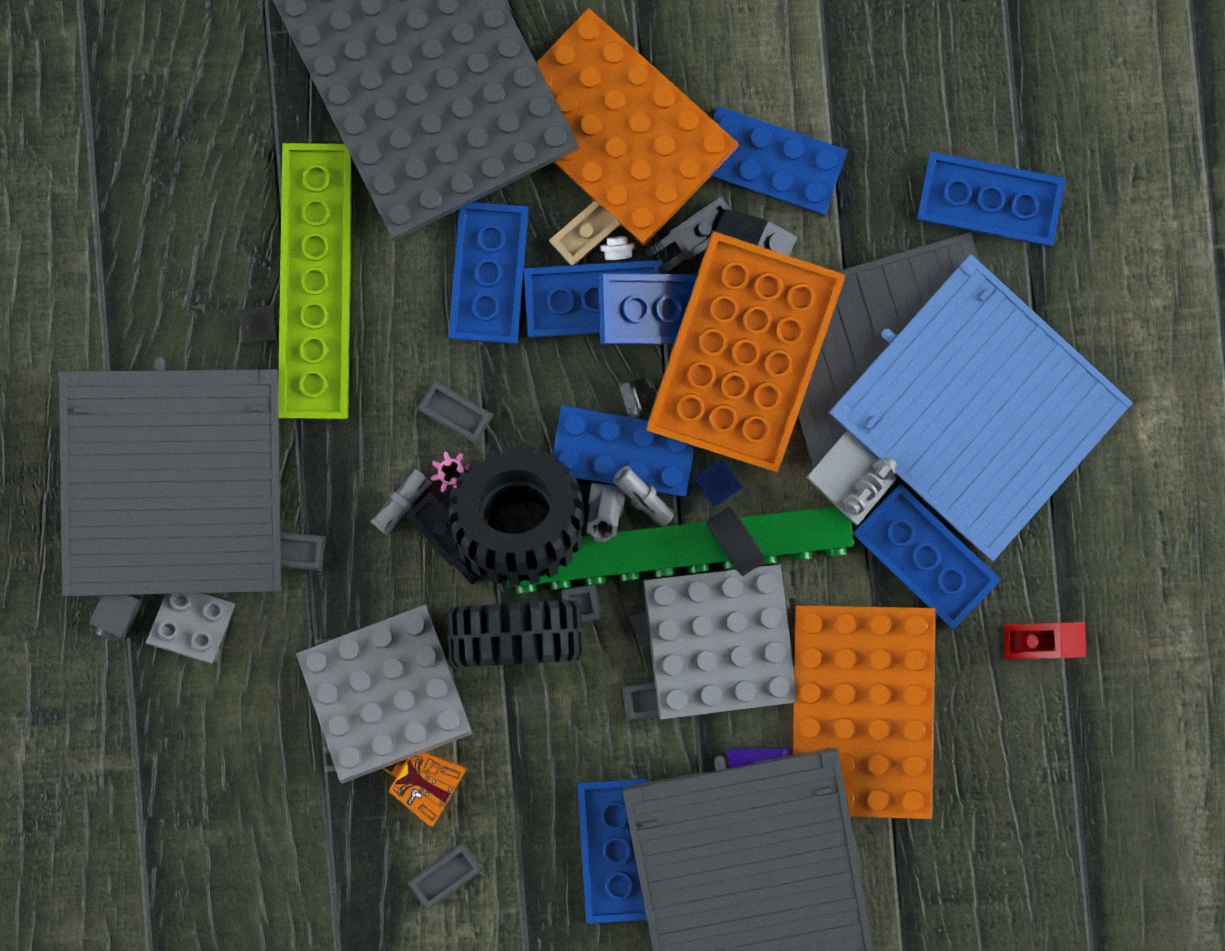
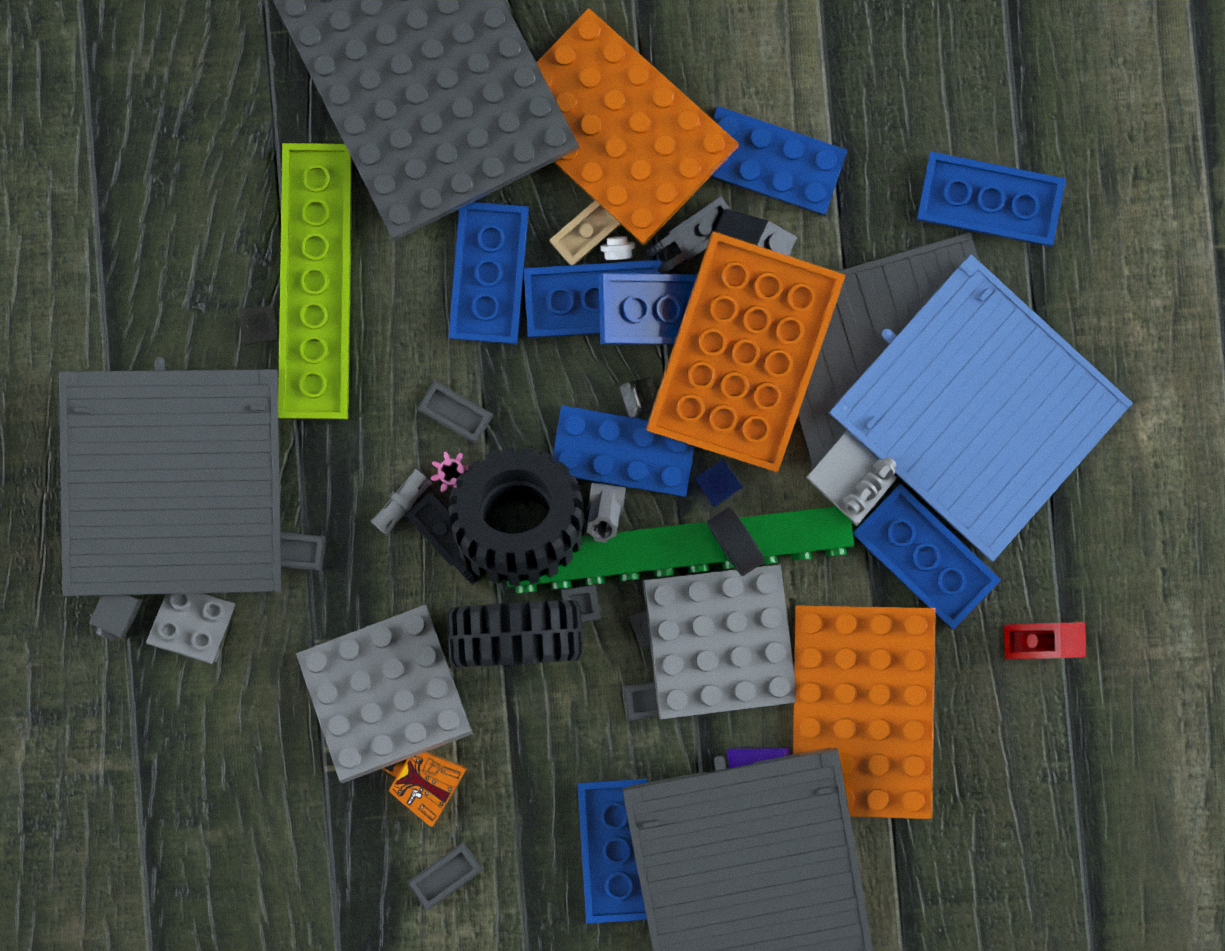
(643, 496): light grey pin -> none

